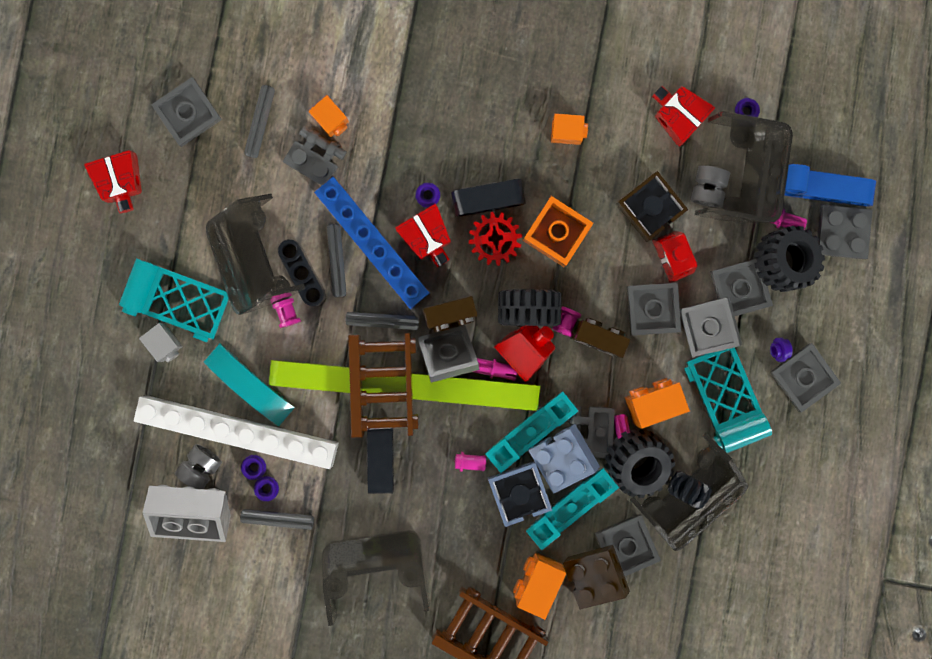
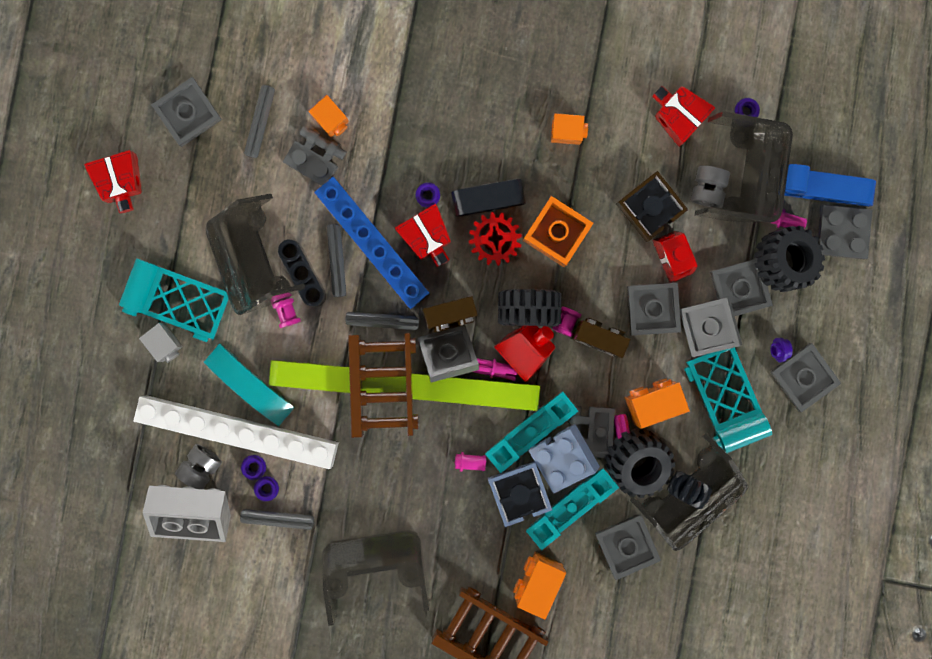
(380, 461): black beam -> none
(596, 577): dark brown piece -> none

